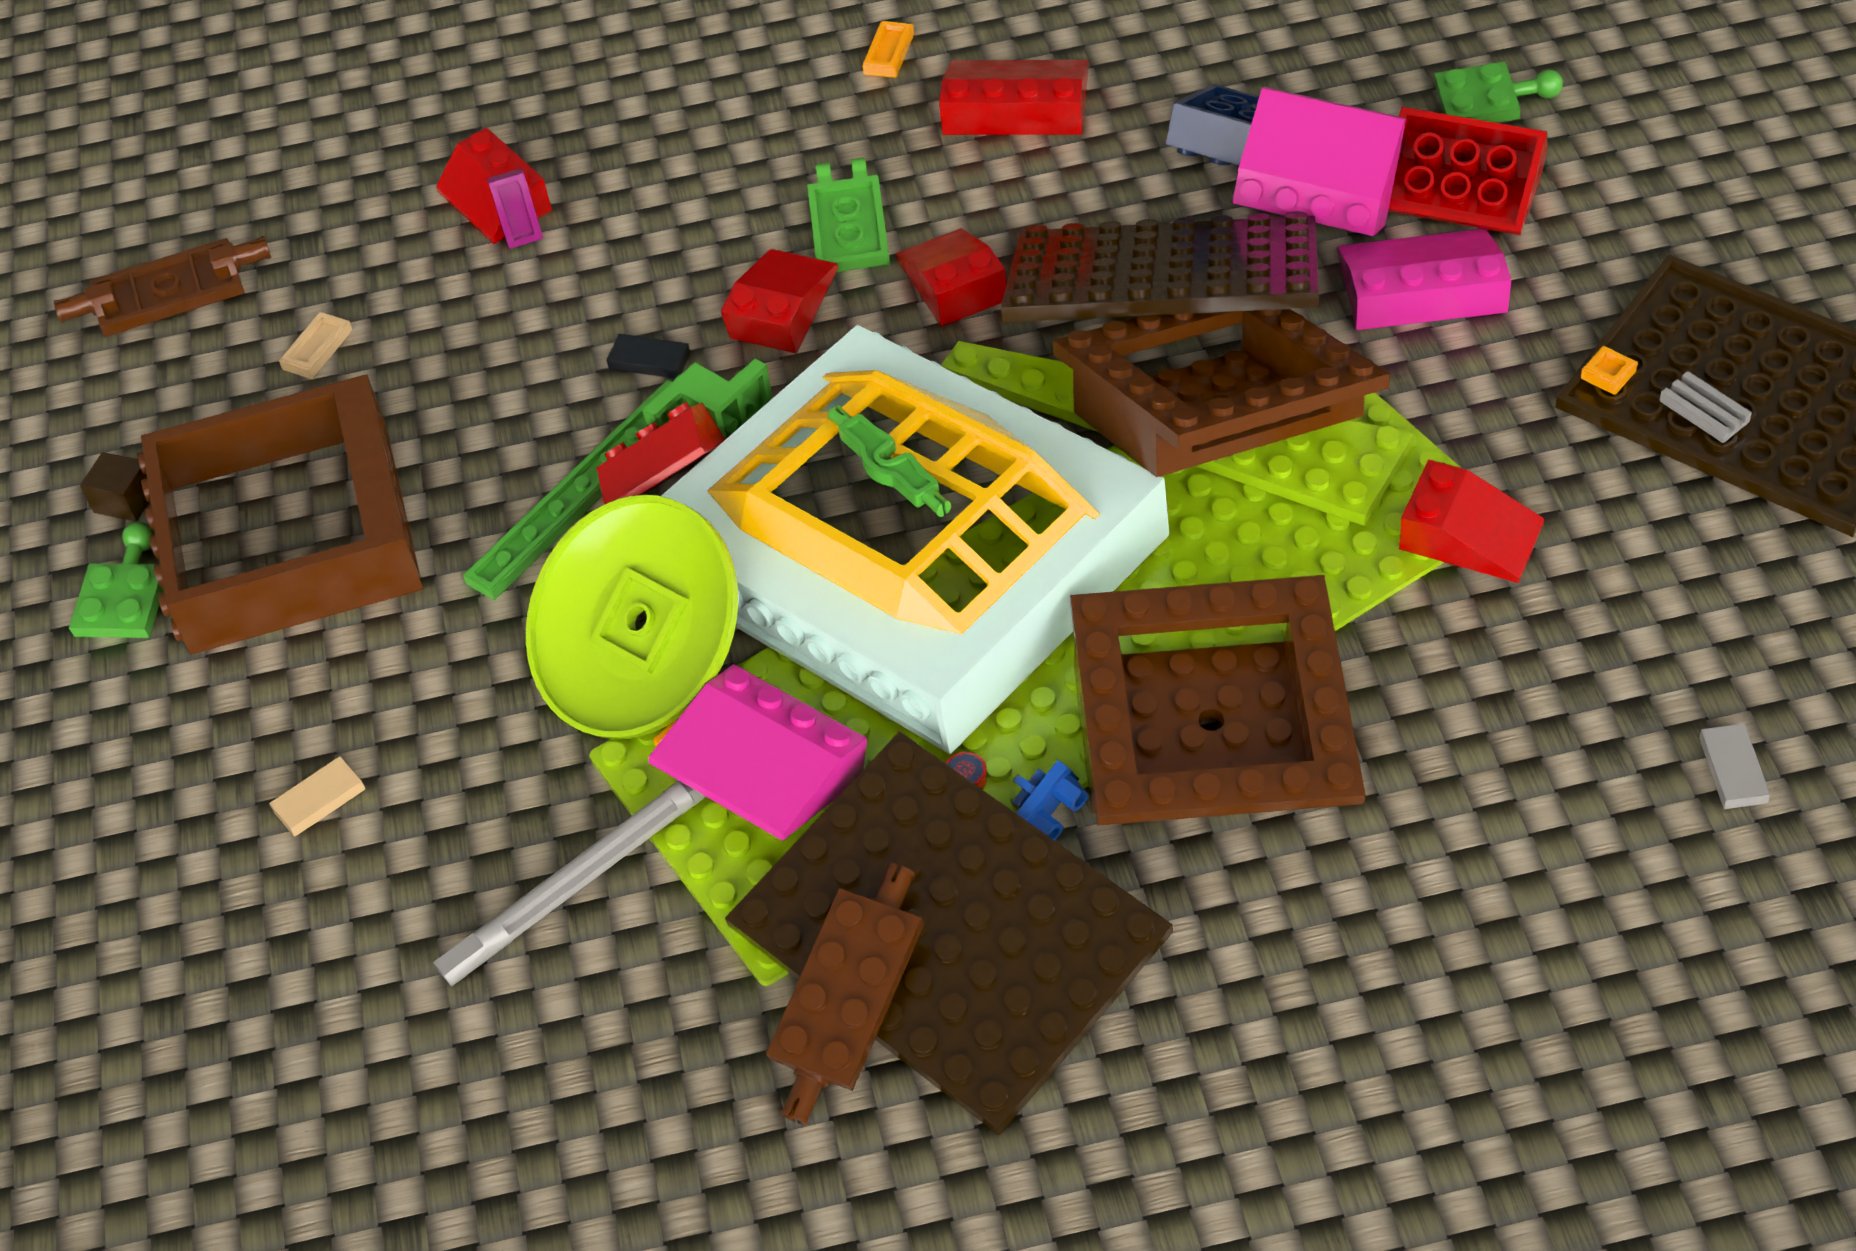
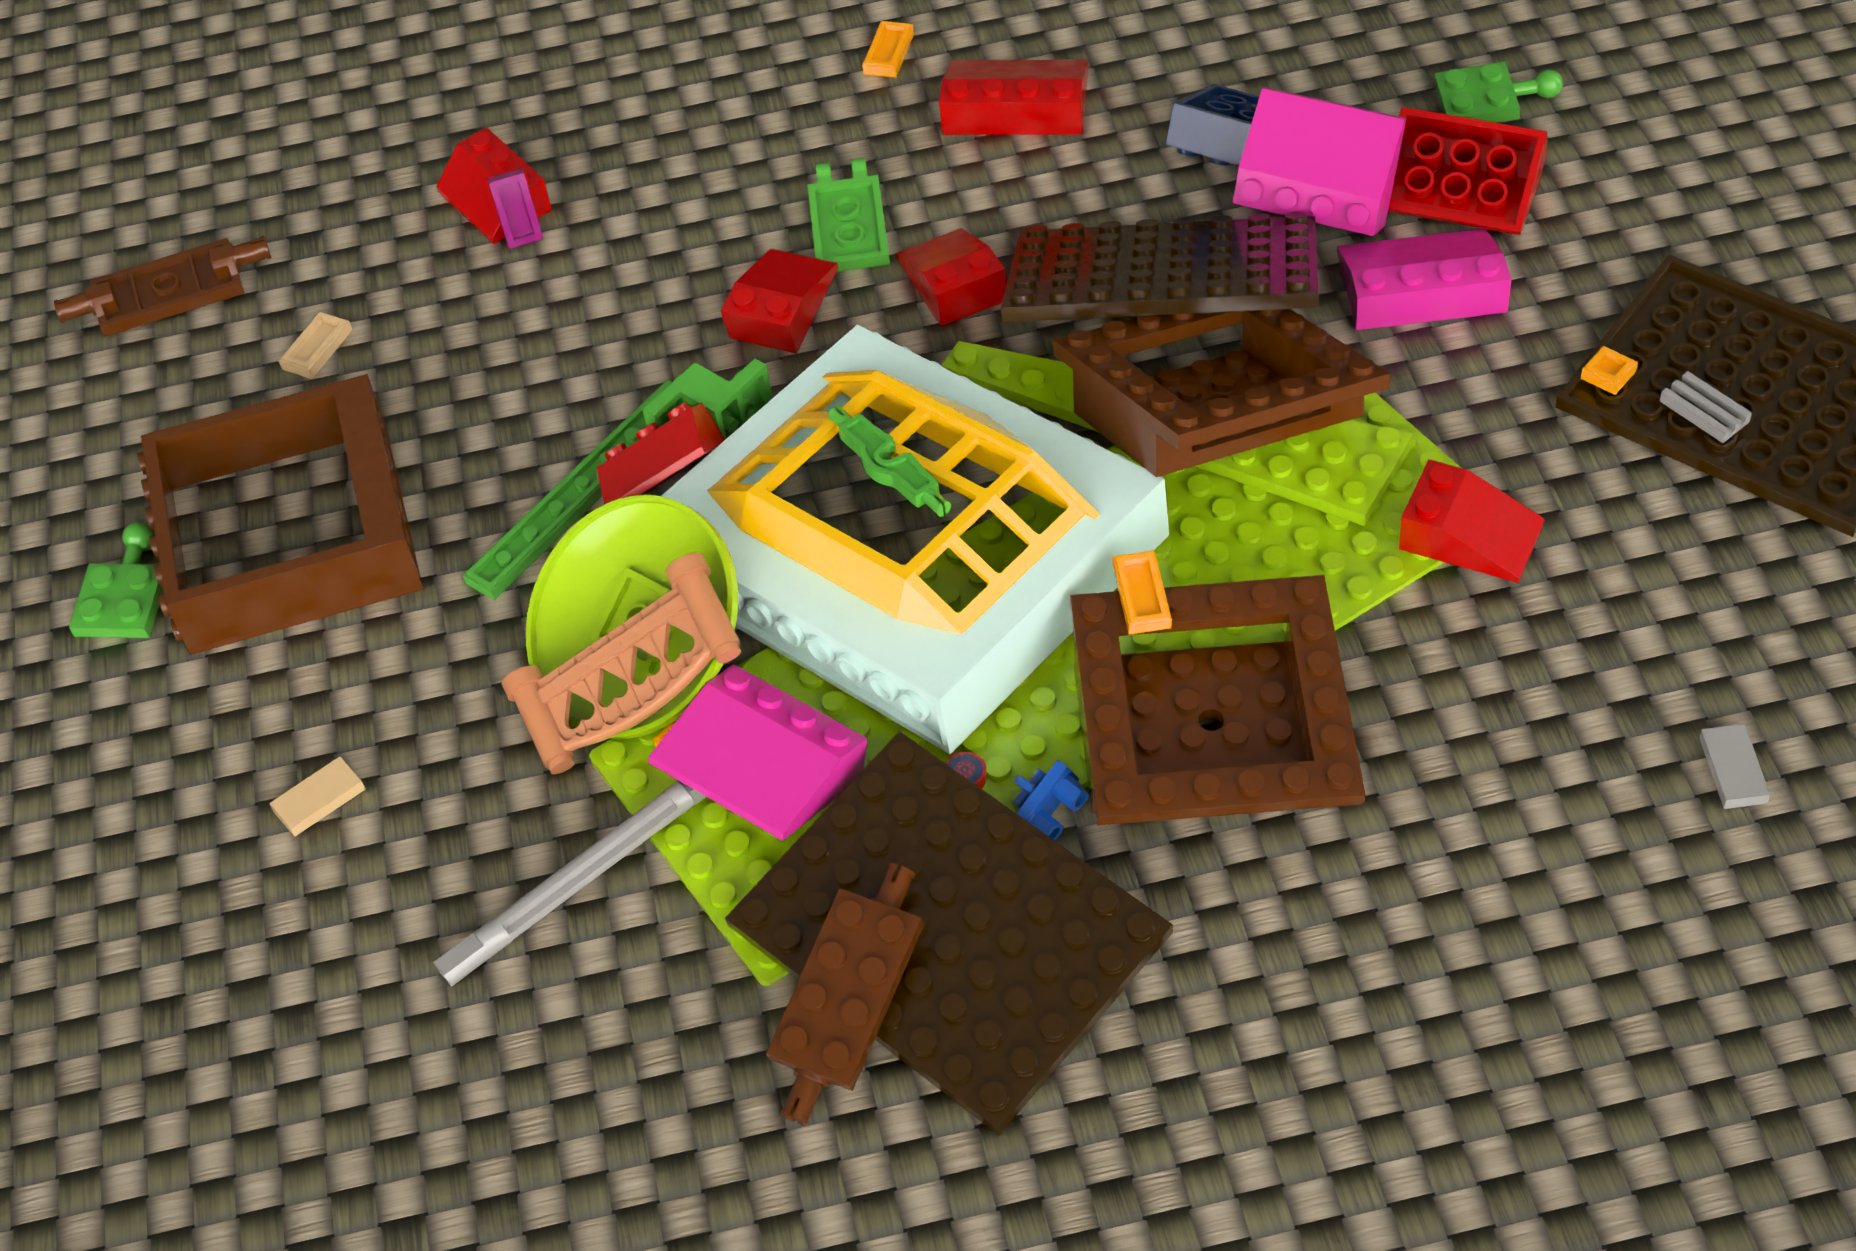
(115, 487): dark brown piece -> none
(547, 699): none -> nougat piece
(648, 356): black tile -> none
(1141, 592): none -> light orange tile

